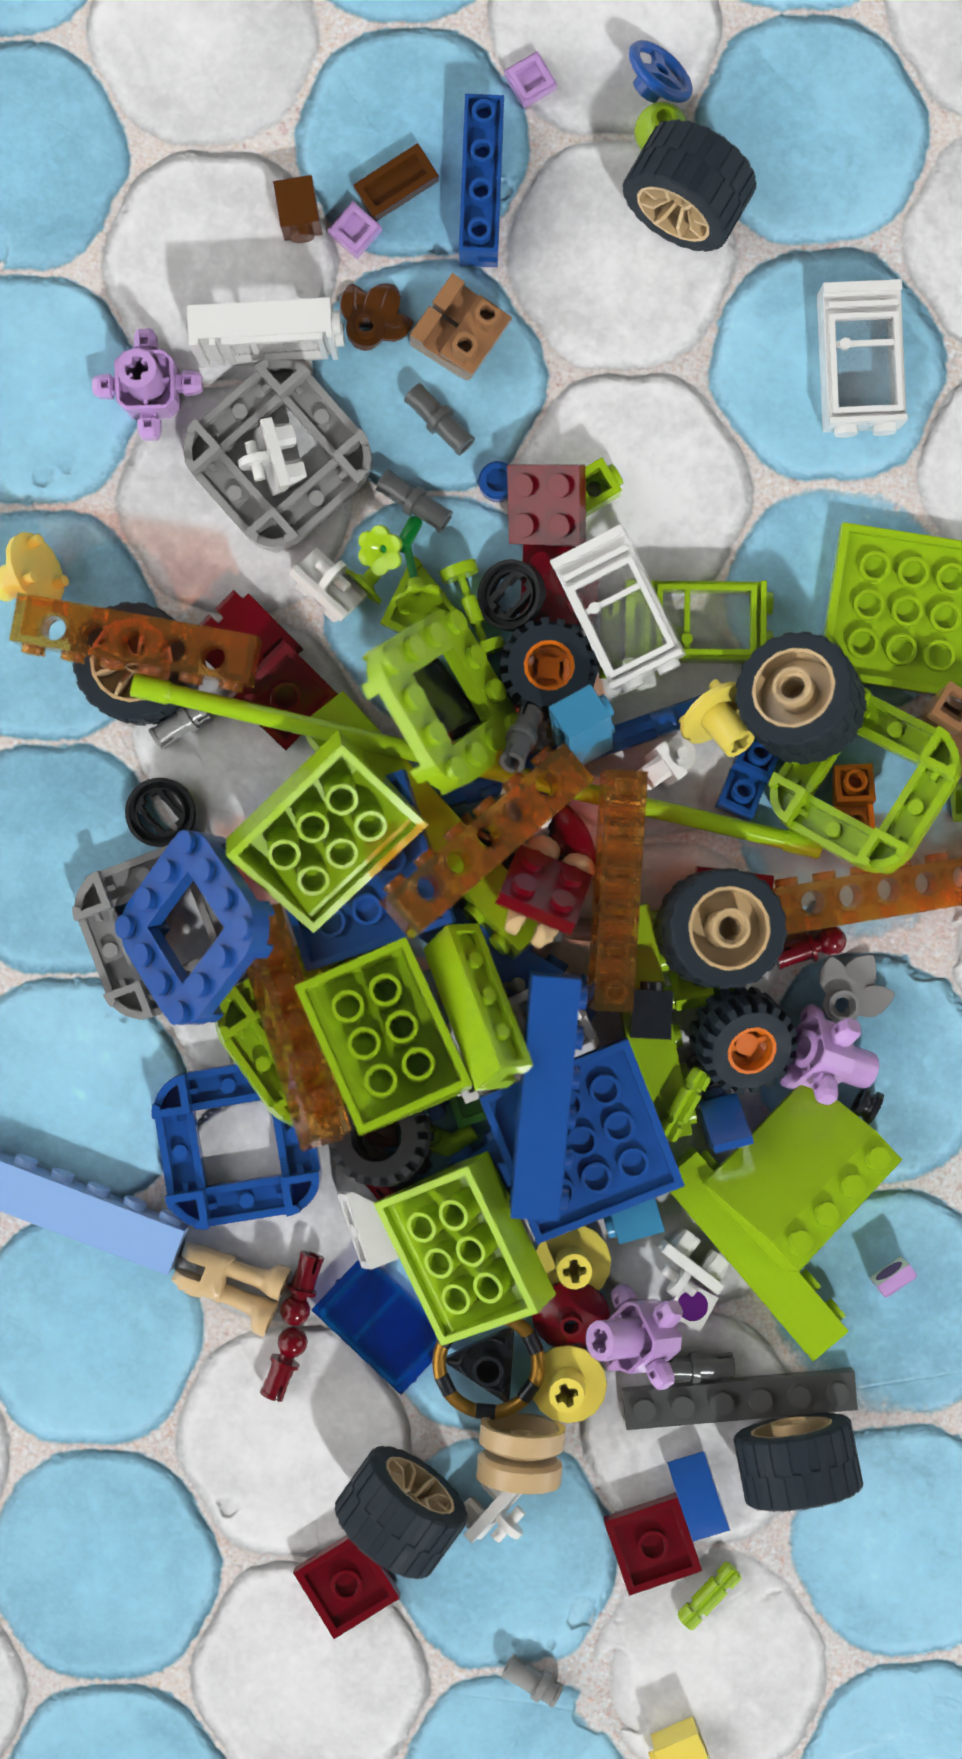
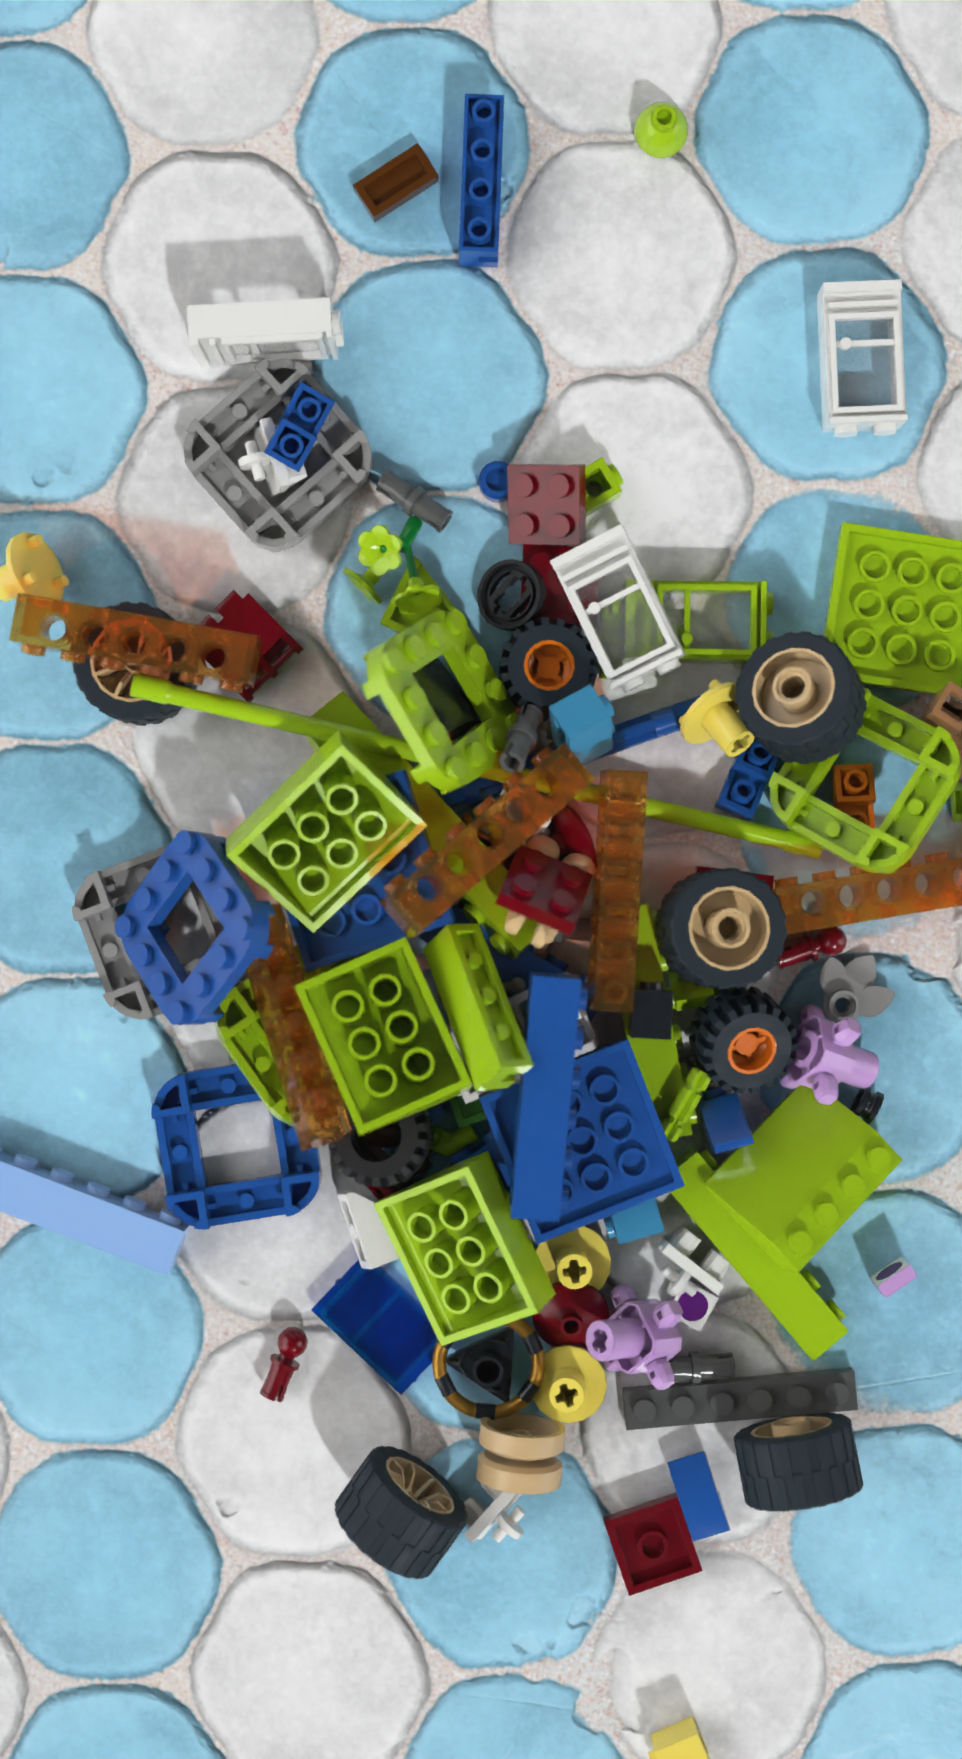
(136, 802): black piece -> none
(147, 384): lavender piece -> none
(177, 725): light grey pin -> none
(215, 1287): tan piece -> none
(288, 685): dark red plate -> none
(296, 1308): dark red pin -> none
(298, 209): reddish brown brick -> none
(299, 426): none -> blue slope
(328, 585): white hips -> none
(345, 1586): dark red plate -> none
(354, 230): lavender tile -> none
(374, 310): reddish brown plate -> none
(439, 419): dark grey pin -> none
(458, 573): lime wheel -> none
(459, 328): medium nougat hips -> none
(530, 80): lavender tile -> none
(533, 1681): light grey pin -> none
(656, 79): blue piece -> none
(669, 762): white hips -> none
(689, 185): black wheel -> none
(709, 1595): lime axle -> none

